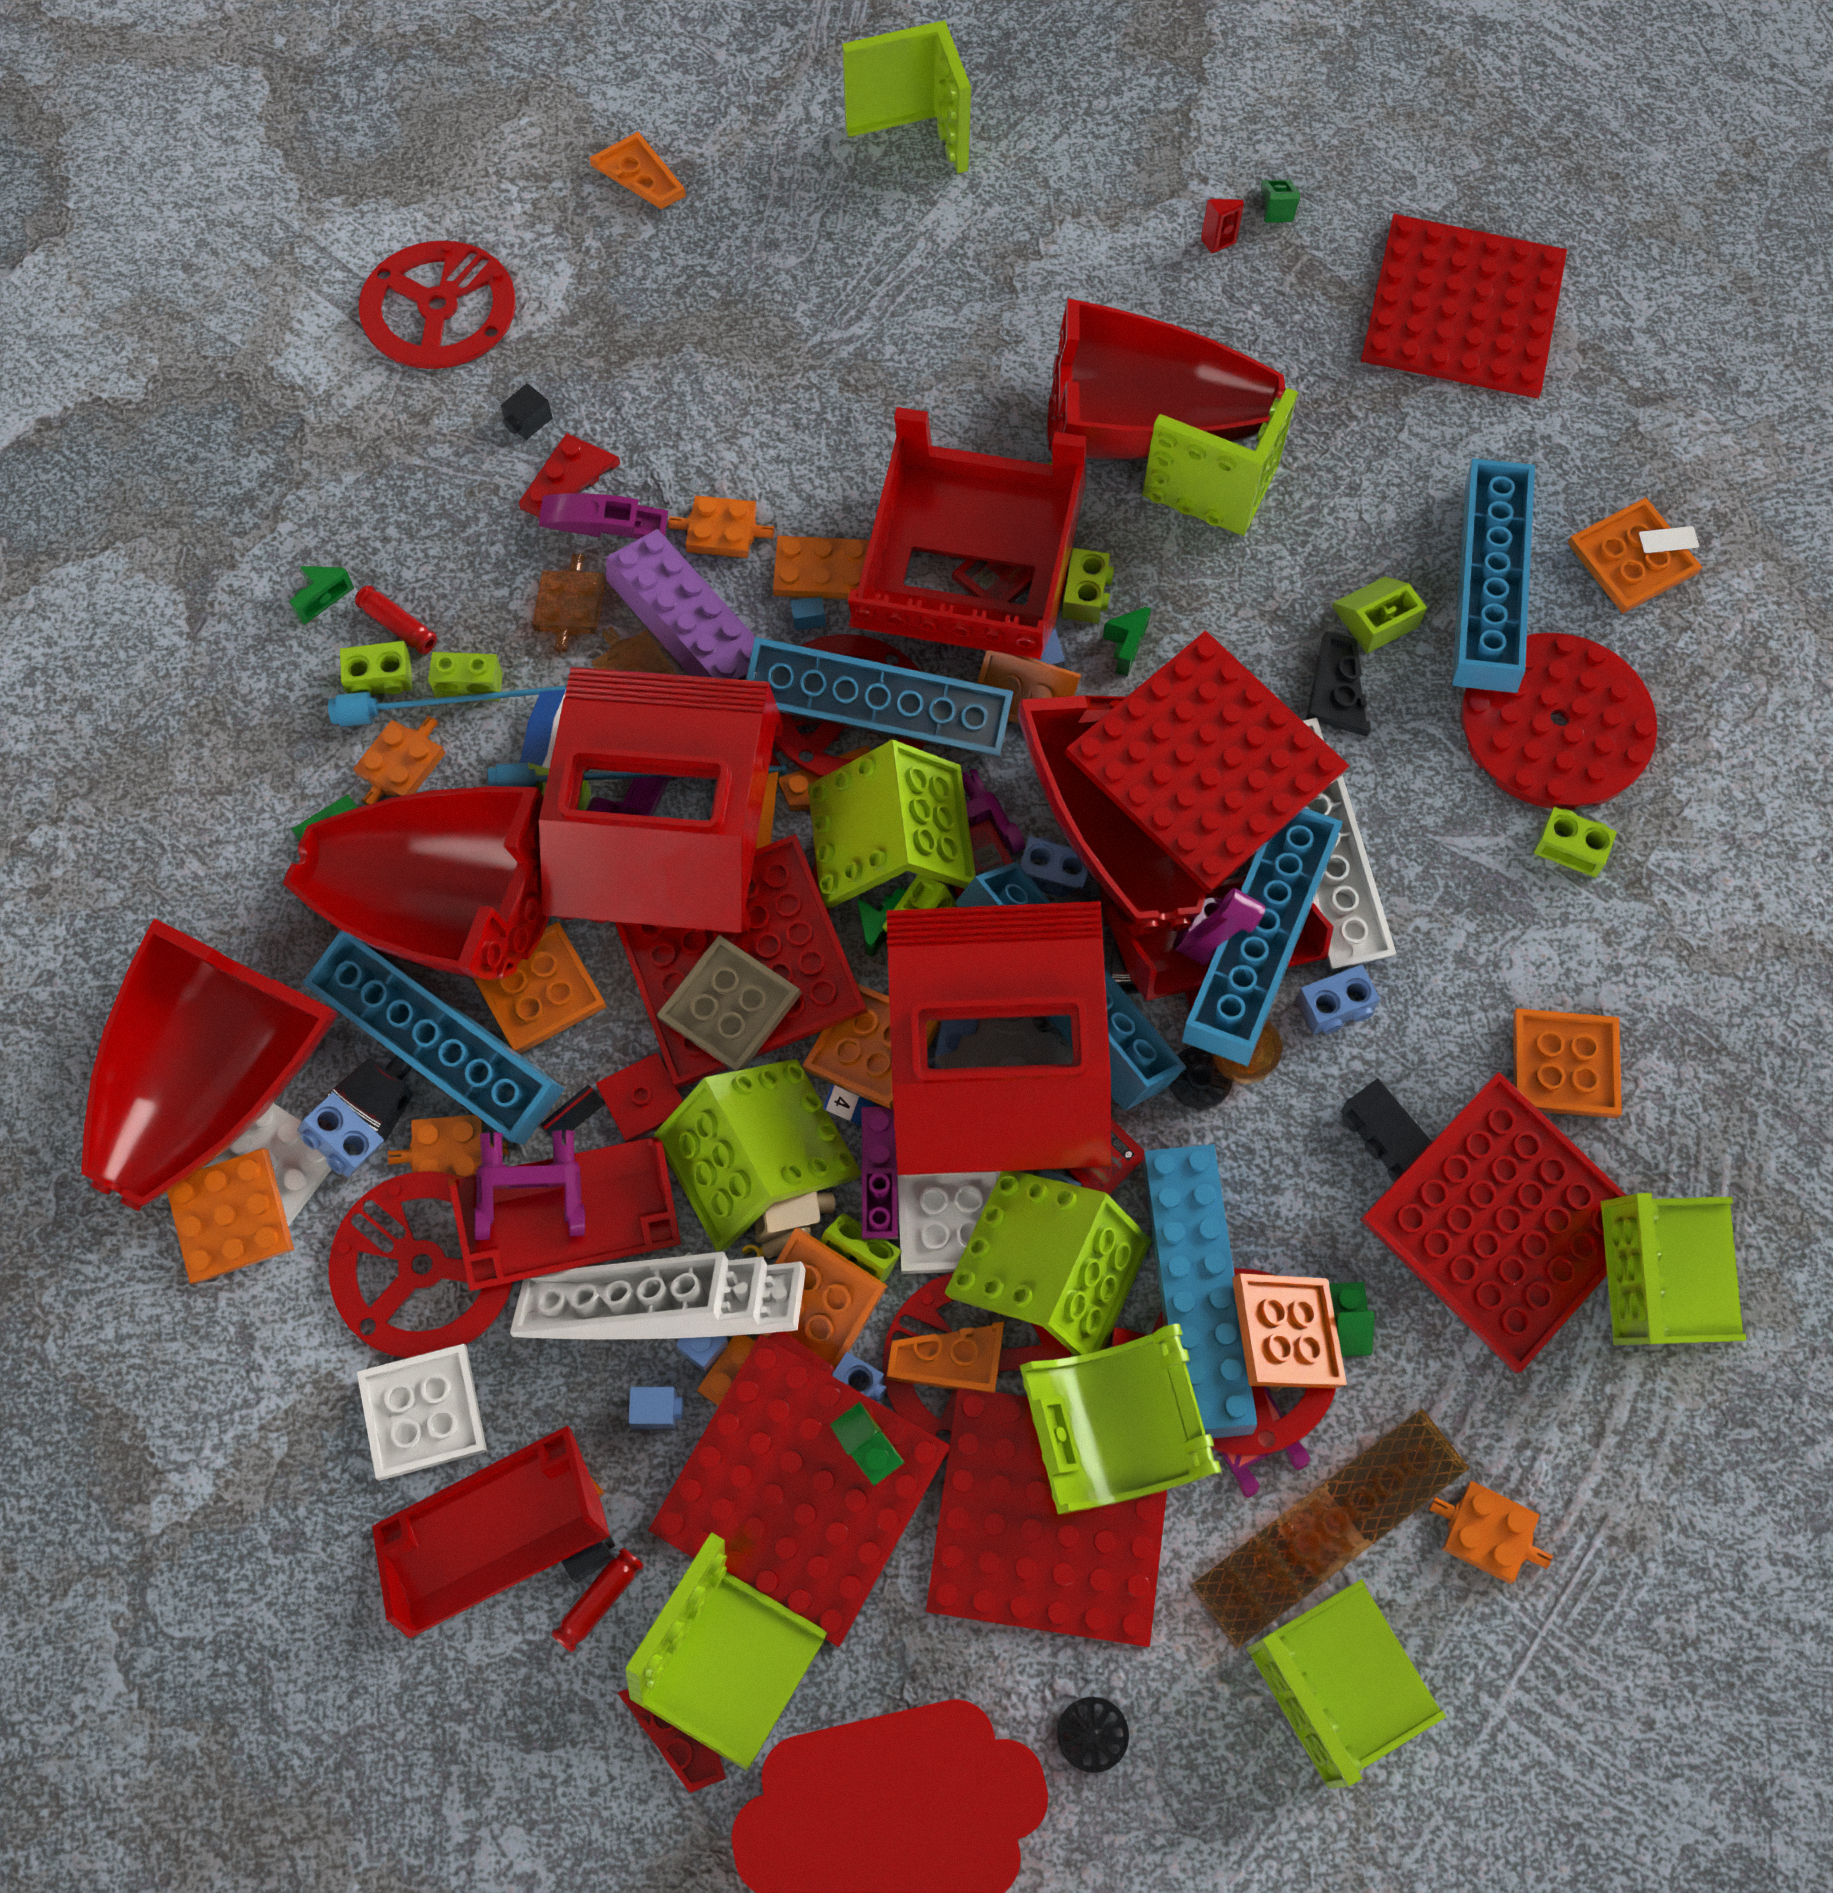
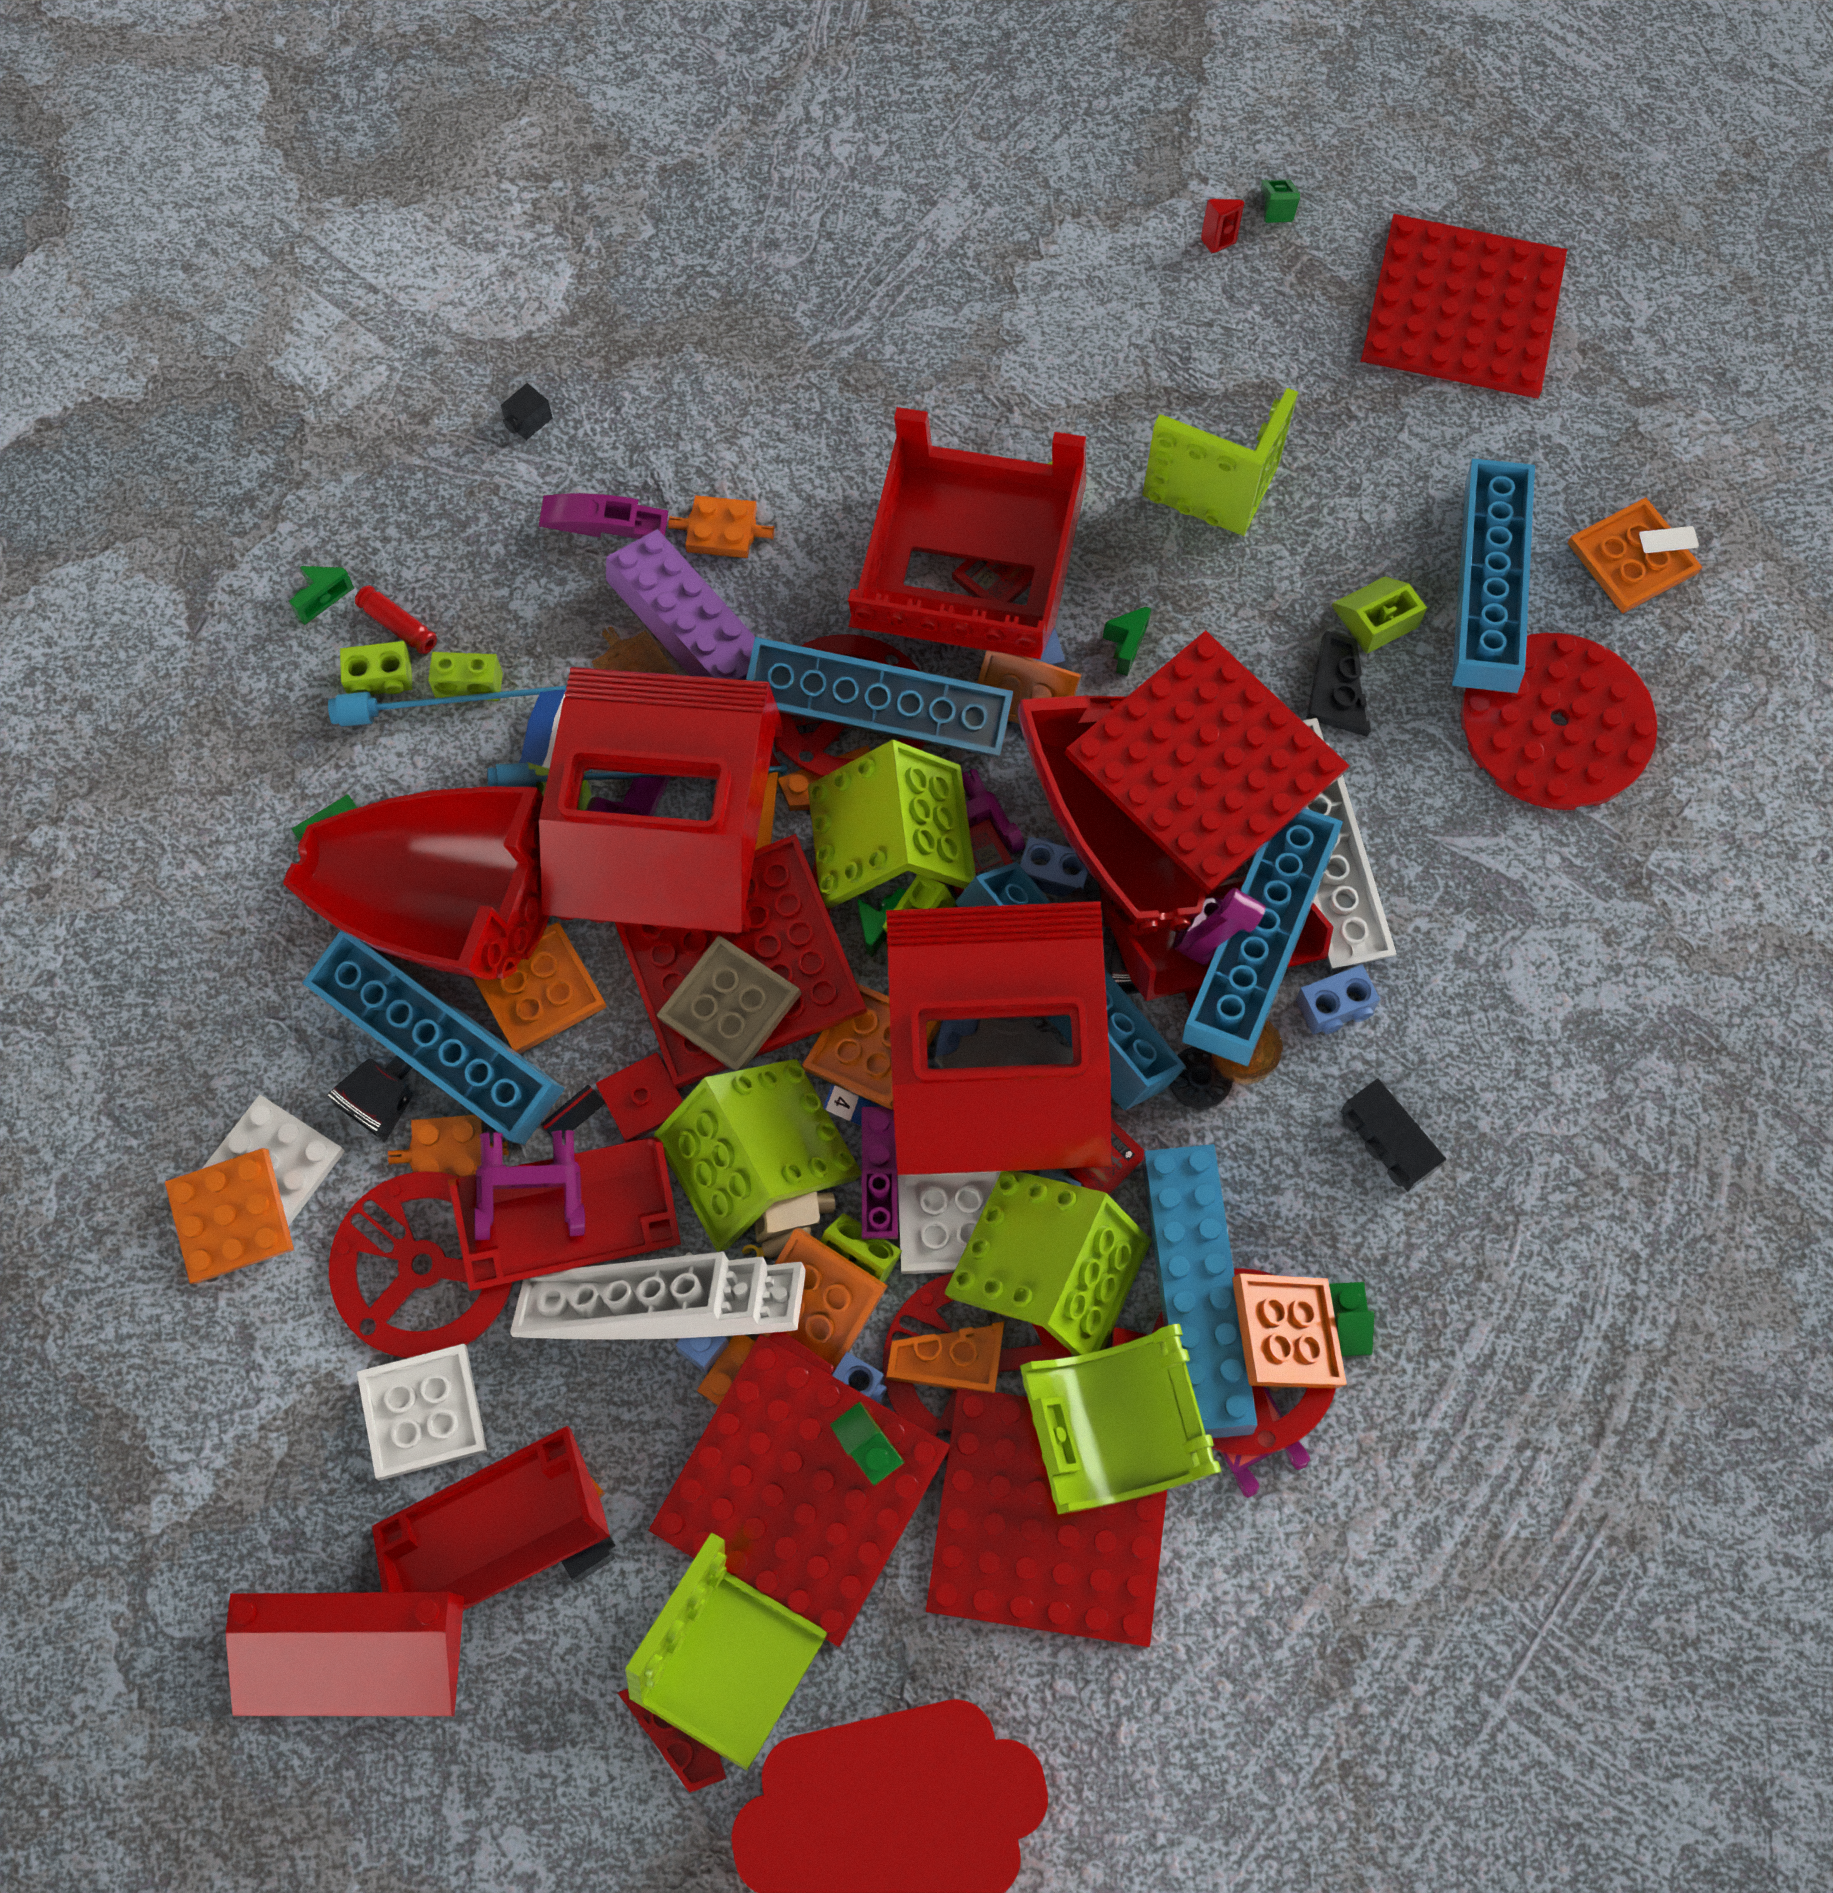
(188, 1063): red panel -> none
(344, 1653): none -> slope
(347, 1129): medium blue brick -> none
(399, 760): orange plate -> none
(431, 353): red piece -> none
(567, 470): red wing -> none
(569, 602): clear orange plate -> none
(597, 1600): red axle -> none
(639, 170): orange wing -> none
(655, 1408): medium blue brick -> none
(808, 613): dark azure slope -> none
(818, 566): orange plate -> none
(908, 80): lime bracket -> none
(1087, 585): lime brick -> none
(1092, 1734): black wheel -> none
(1127, 369): red panel -> none
(1328, 1528): clear orange slope -> none
(1345, 1684): lime bracket -> none
(1490, 1532): orange plate -> none
(1500, 1221): red plate -> none
(1568, 1062): orange plate -> none
(1573, 849): lime brick -> none
(1671, 1270): lime bracket -> none

